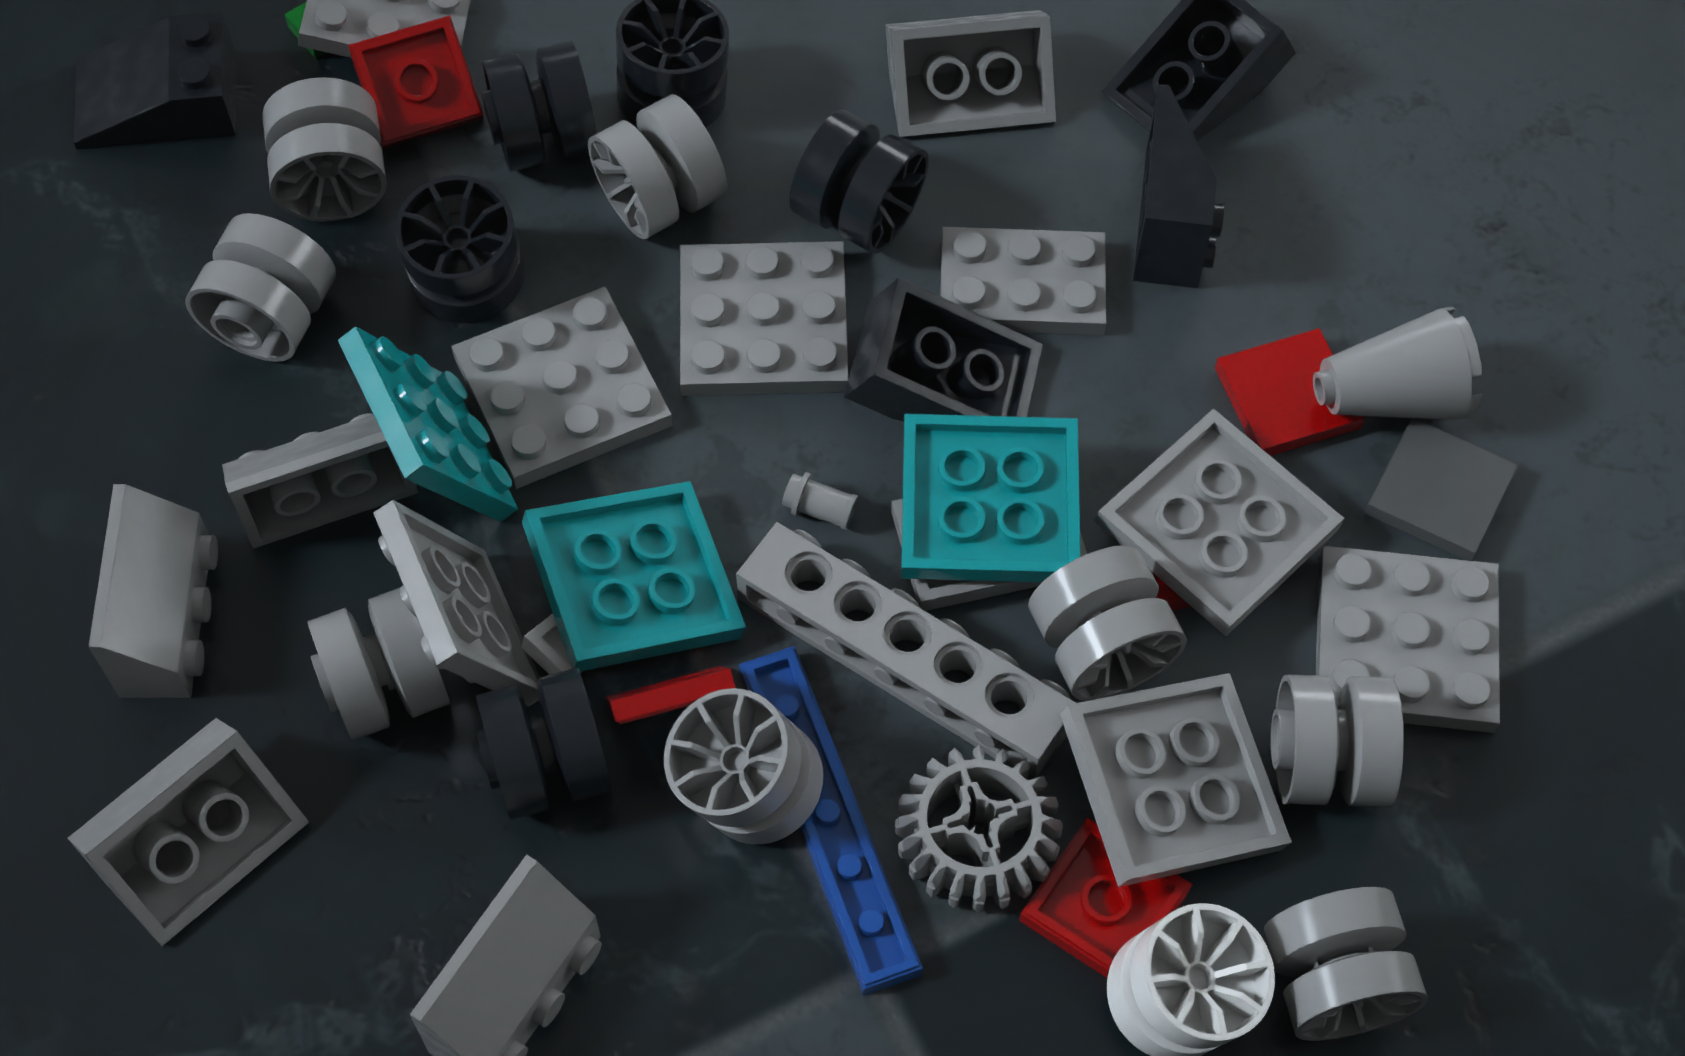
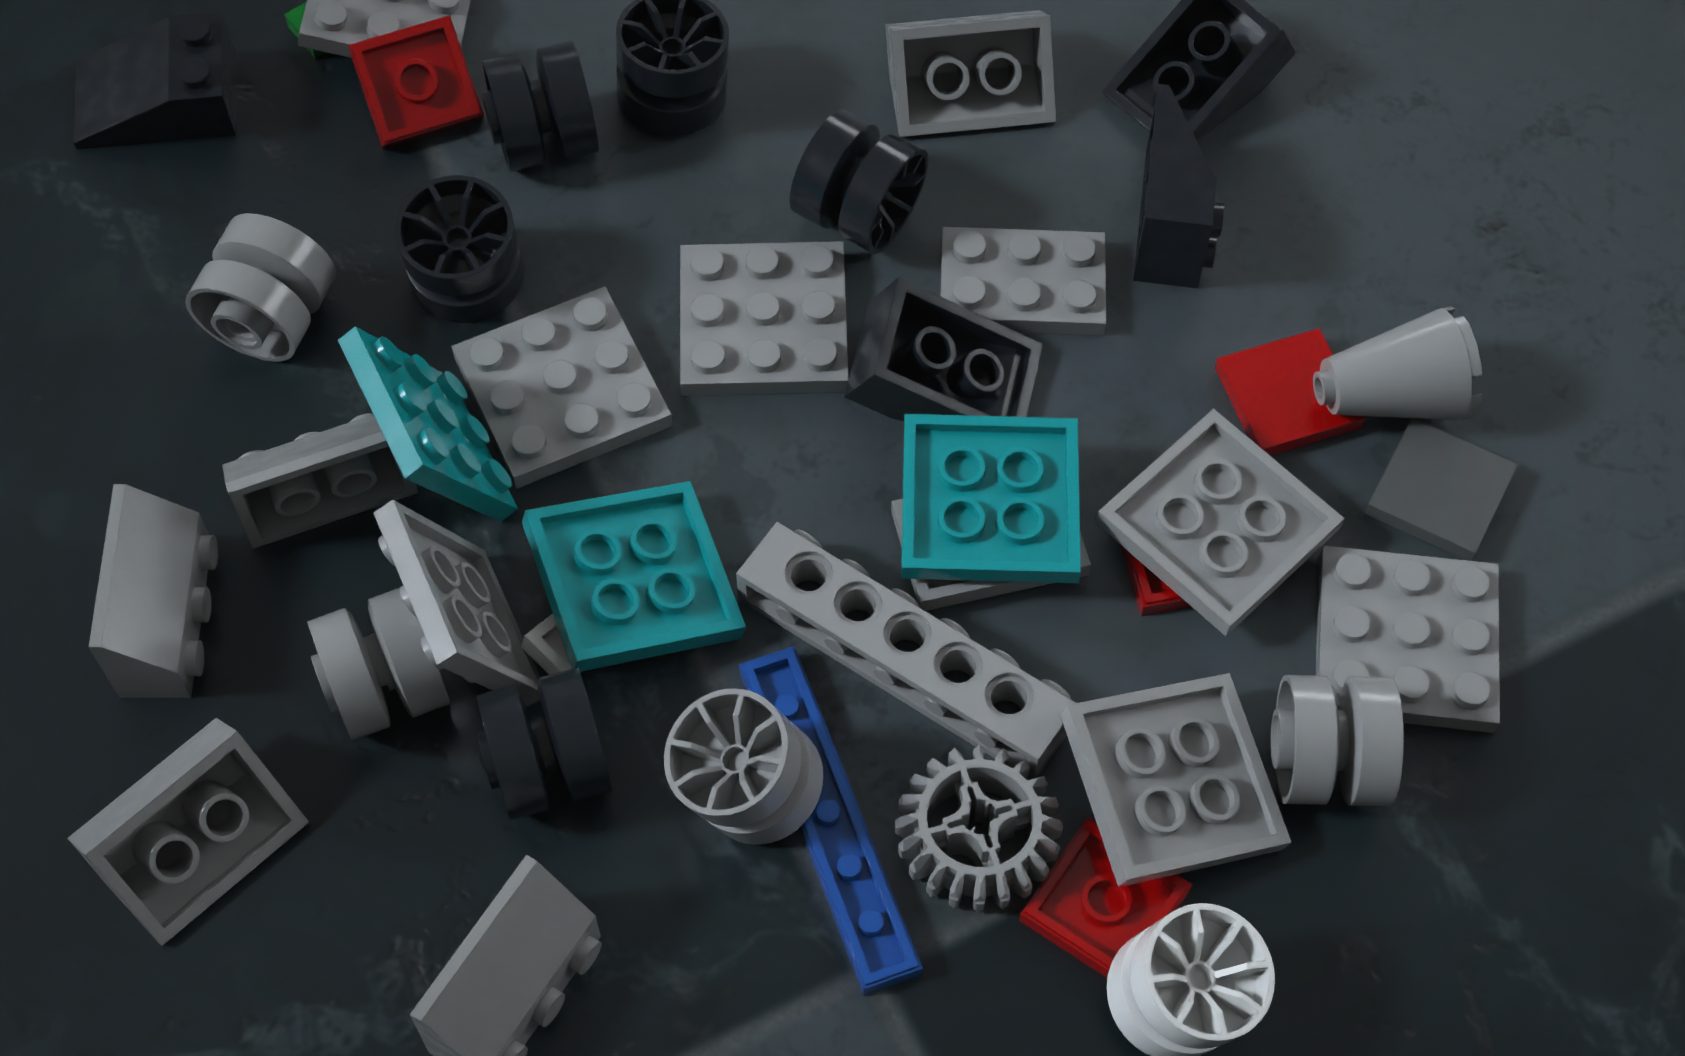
(323, 149): light grey wheel -> none
(658, 166): light grey wheel -> none
(667, 694): red tile -> none
(819, 500): light grey pin -> none
(1106, 622): light grey wheel -> none
(1344, 963): light grey wheel -> none

